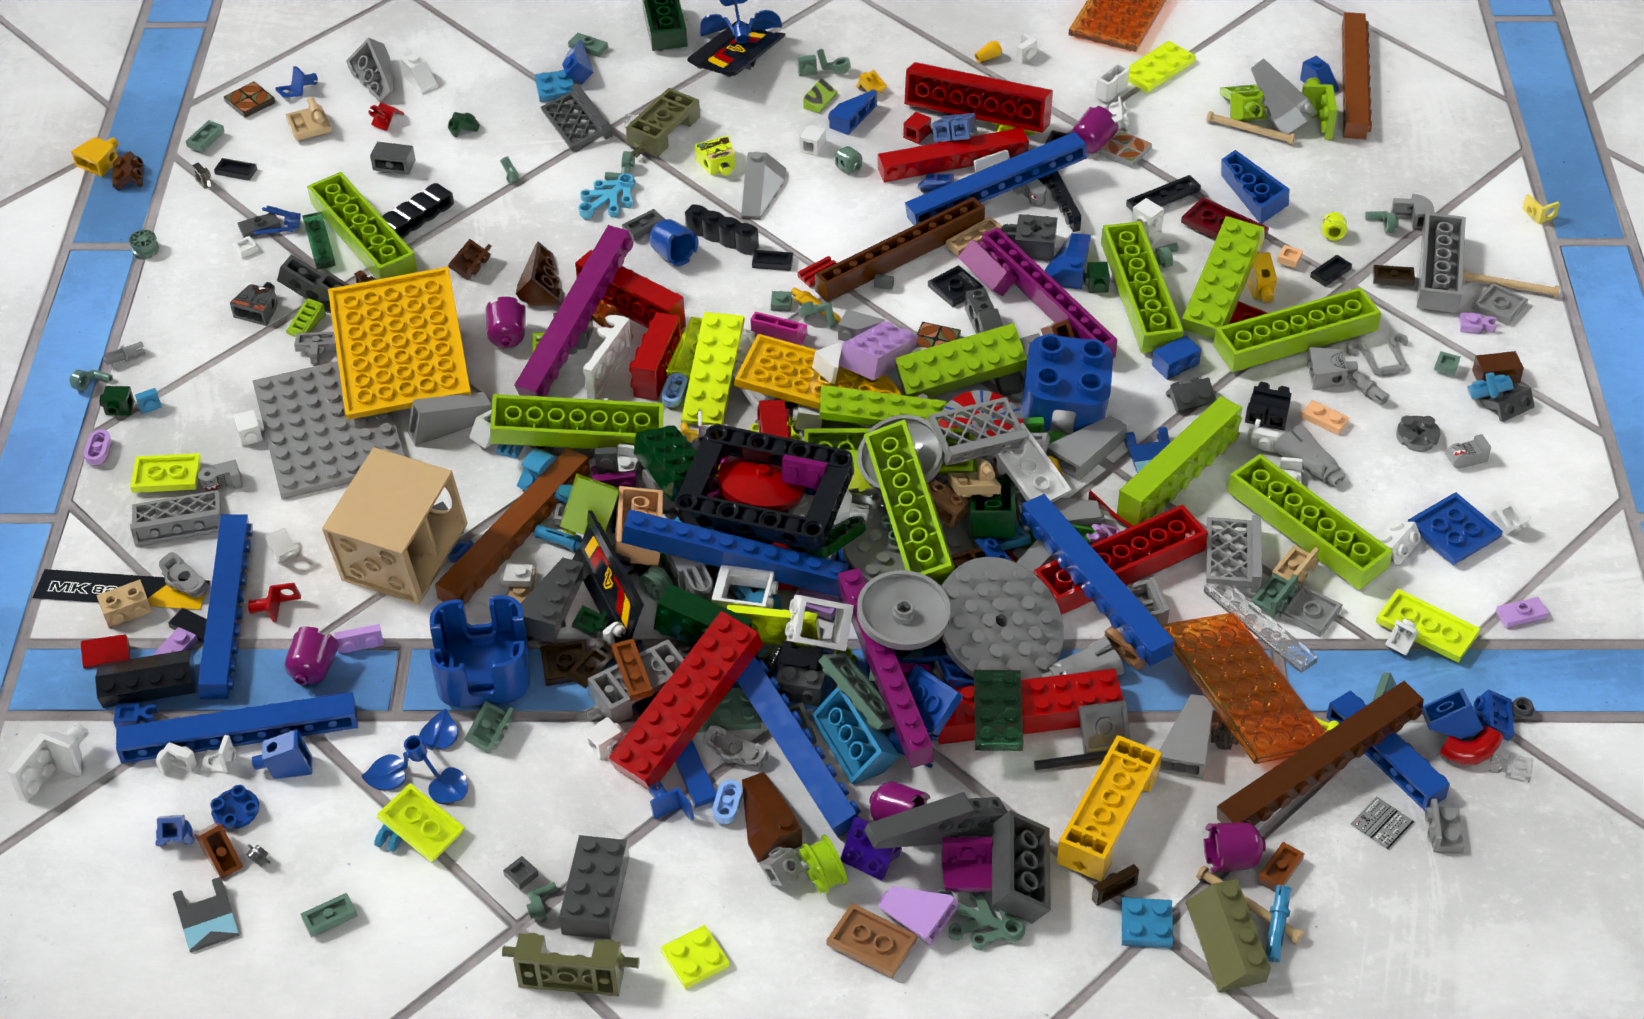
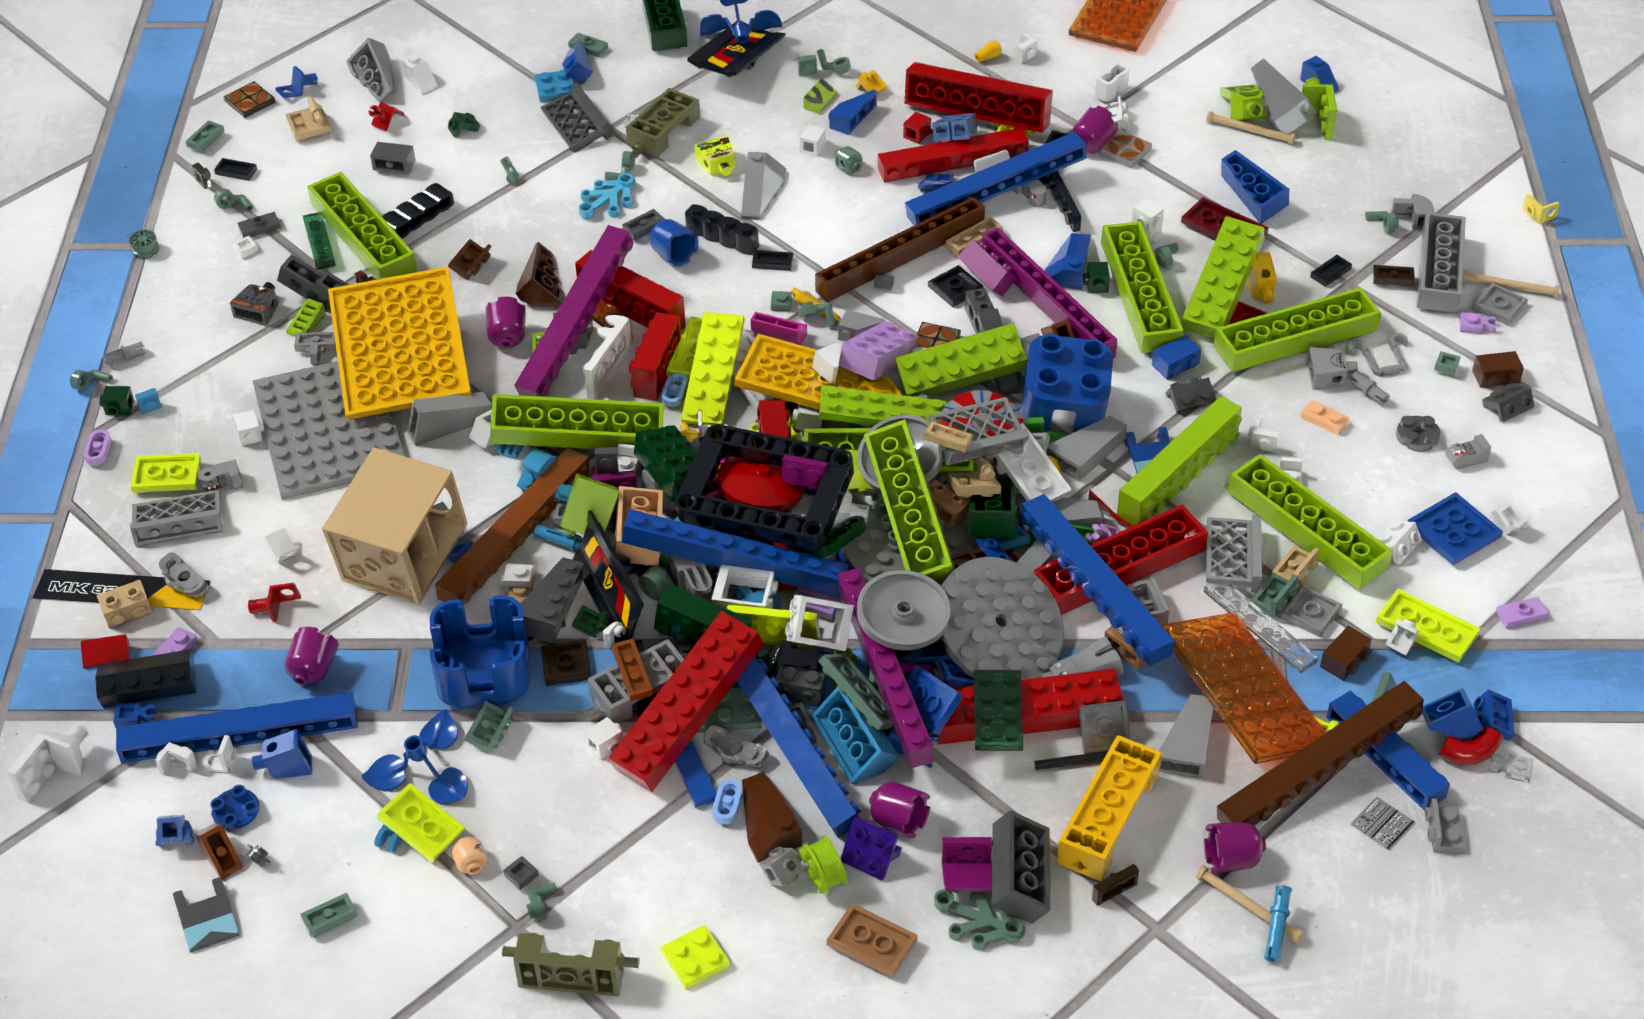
(96, 155): yellow torso -> none
(127, 169): reddish brown bracket -> none
(190, 622): black tile -> none
(224, 607): blue brick -> none
(229, 199): none -> sand green plate
(291, 219): blue plant -> none
(359, 638): lavender plate -> none
(469, 855): none -> light nougat head
(592, 663): dark brown plate -> none
(594, 887): dark grey brick -> none
(666, 802): blue bracket -> none
(807, 273): red tile -> none
(919, 910): lavender slope -> none
(930, 822): dark grey brick -> none
(948, 437): none -> tan plate
(1034, 235): dark grey hinge -> none
(1146, 922): dark azure plate -> none
(1159, 66): neon yellow plate -> none
(1167, 193): black plate -> none
(1223, 736): clear smoke gear -> none
(1228, 936): olive slope -> none
(1270, 402): black hips -> none
(1281, 866): dark orange plate -> none
(1289, 256): light nougat plate -> none
(1315, 459): light grey piece -> none
(1334, 226): neon yellow head -> none
(1346, 653): none -> reddish brown brick
(1356, 76): dark orange brick -> none
(1490, 387): dark azure plate -> none
(1522, 708): dark grey plate -> none

